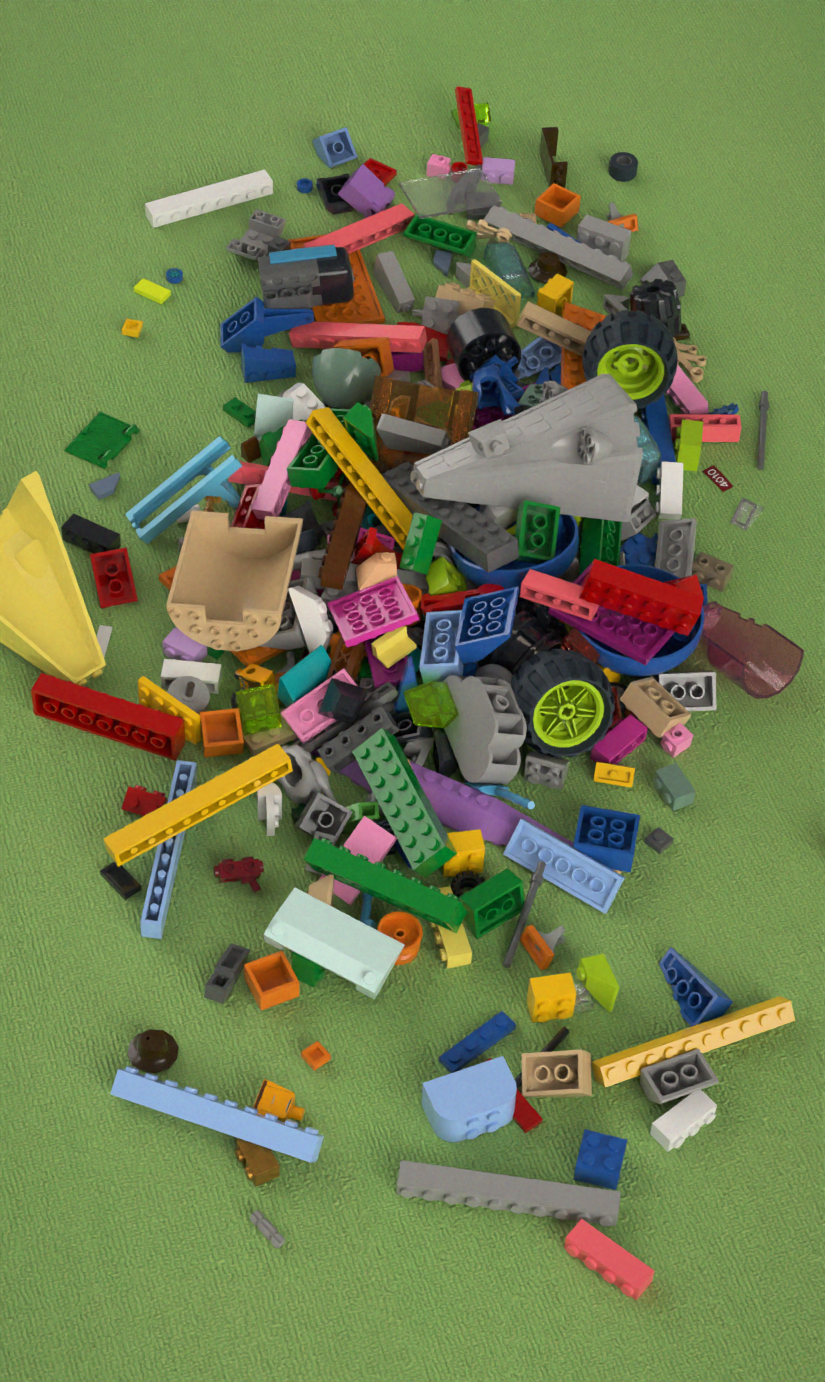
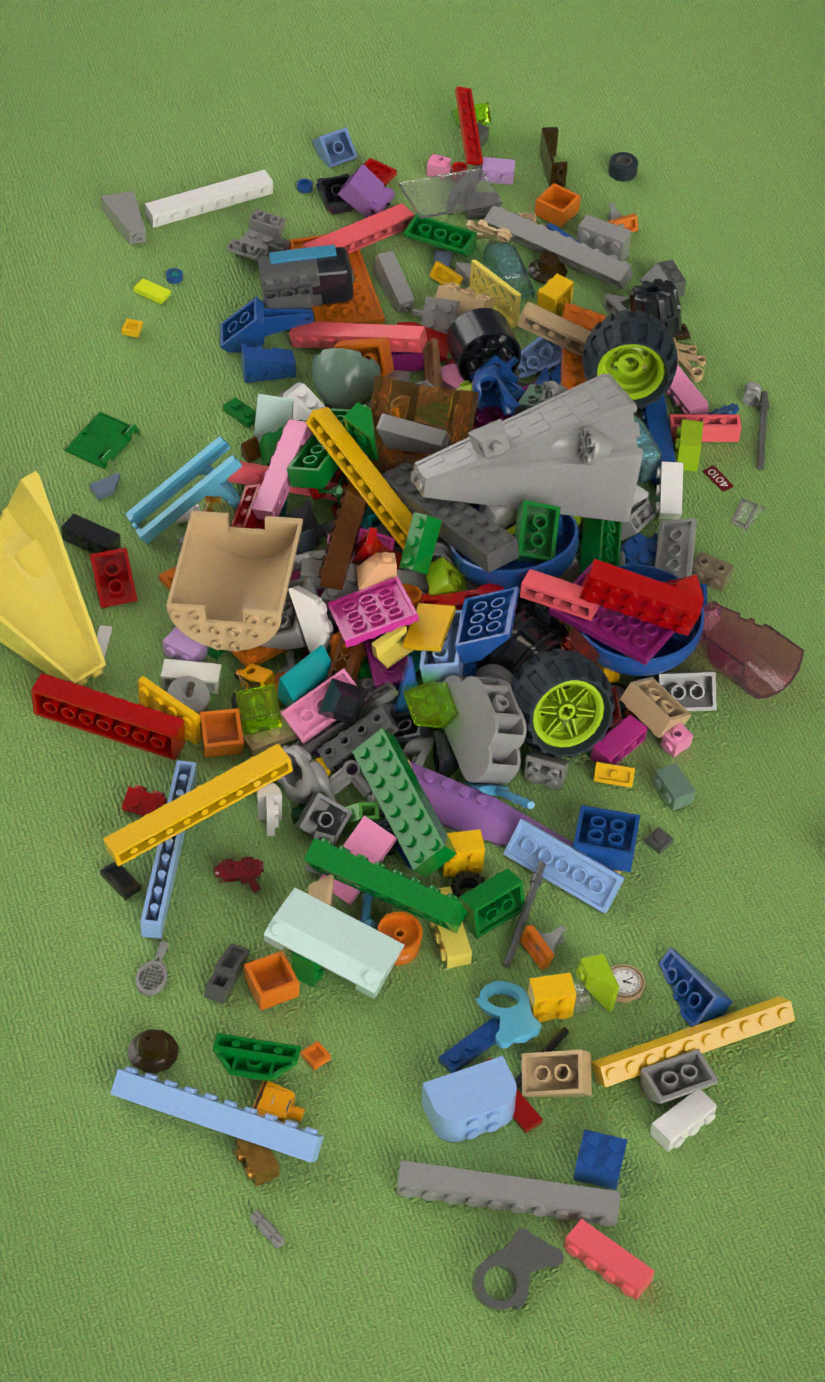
(125, 215): none -> light grey slope
(163, 946): none -> light grey piece
(255, 1057): none -> green wedge
(342, 779): none -> light grey piece
(431, 628): none -> yellow tile
(444, 274): none -> yellow plate
(516, 1022): none -> medium azure animal
(519, 1258): none -> dark grey animal
(630, 982): none -> tile
(752, 394): none -> light grey wheel

